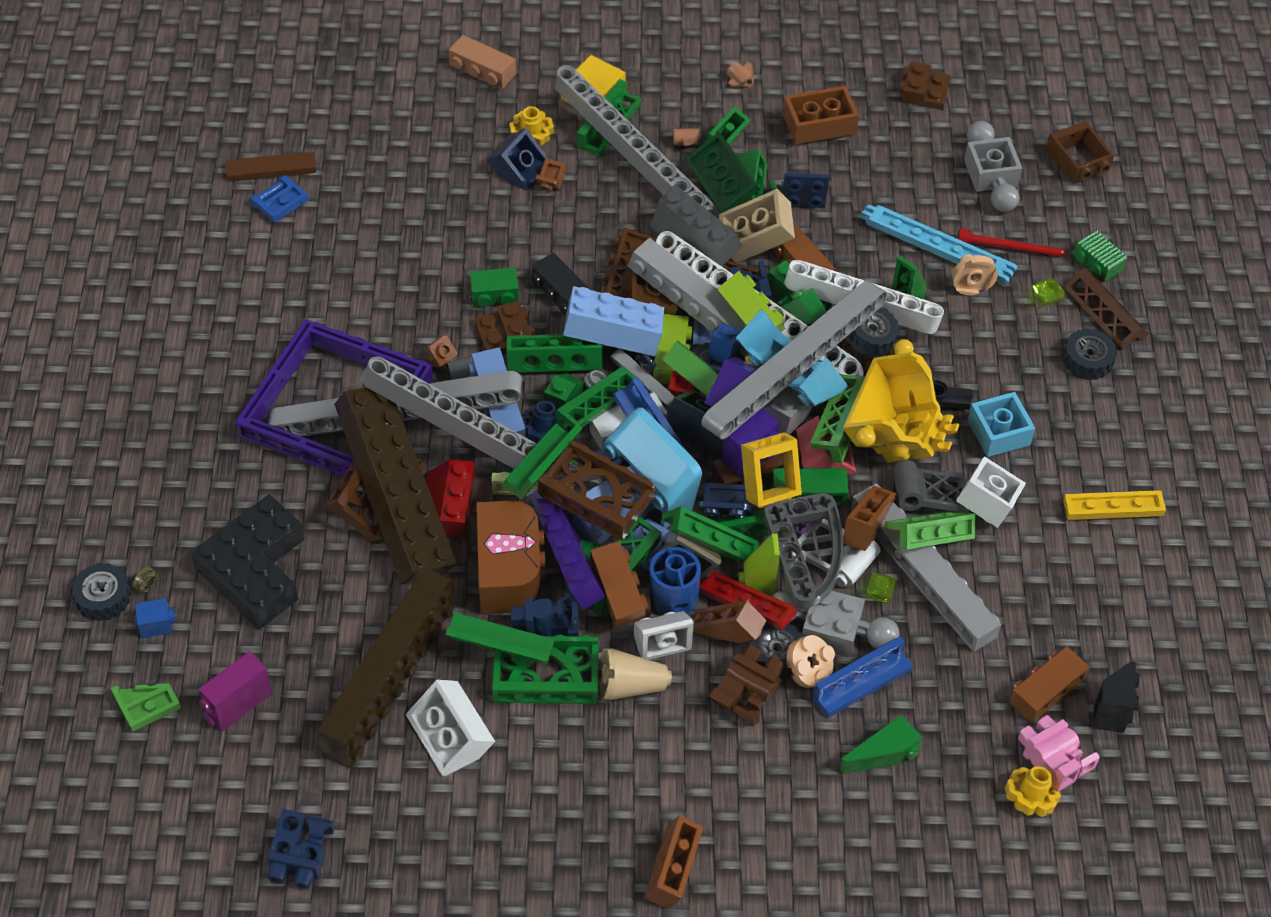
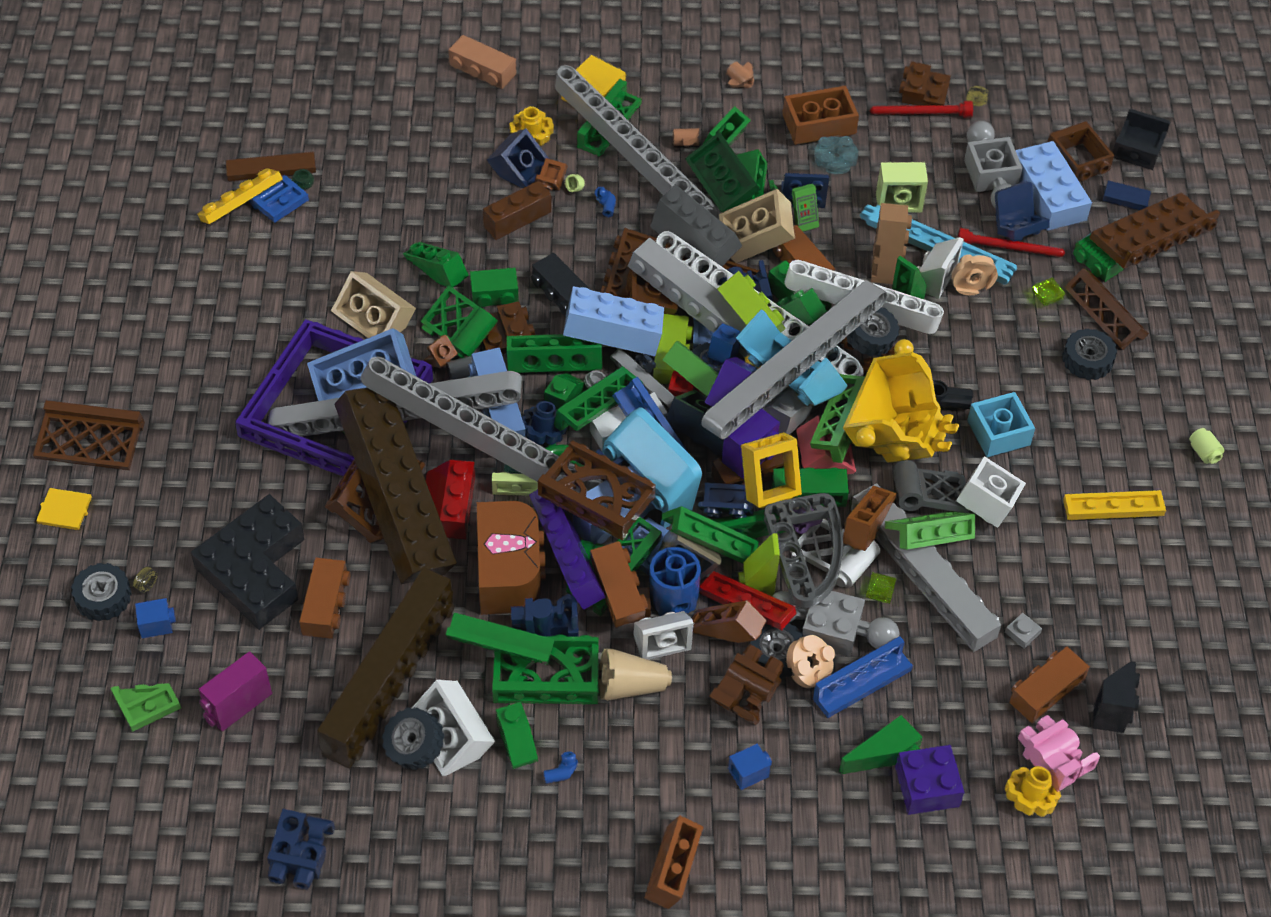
(64, 509): none -> yellow piece
(96, 418): none -> reddish brown fence
(233, 199): none -> yellow plate
(303, 179): none -> clear green plate
(324, 598): none -> dark orange brick
(343, 368): none -> medium blue brick
(371, 306): none -> tan slope
(404, 728): none -> black wheel
(438, 263): none -> green slope
(470, 329): none -> green piece
(516, 735): none -> green slope
(517, 210): none -> reddish brown brick
(539, 460): green fence -> none
(564, 770): none -> blue arm
(574, 183): none -> yellowish green hinge
(607, 199): none -> blue arm
(749, 766): none -> blue brick
(805, 207): none -> bright green tile
(825, 154): none -> clear light blue plate
(889, 241): none -> medium nougat wedge
(902, 184): none -> yellowish green brick
(929, 779): none -> dark purple brick
(939, 265): none -> white slope
(963, 109): none -> red piece
(978, 95): none -> clear smoke tile
(1016, 212): none -> dark blue bracket
(1023, 630): none -> light grey plate
(1055, 186): none -> light blue brick
(1126, 195): none -> dark blue tile
(1141, 139): none -> black panel
(1153, 230): none -> reddish brown bracket
(1206, 446): none -> yellowish green brick

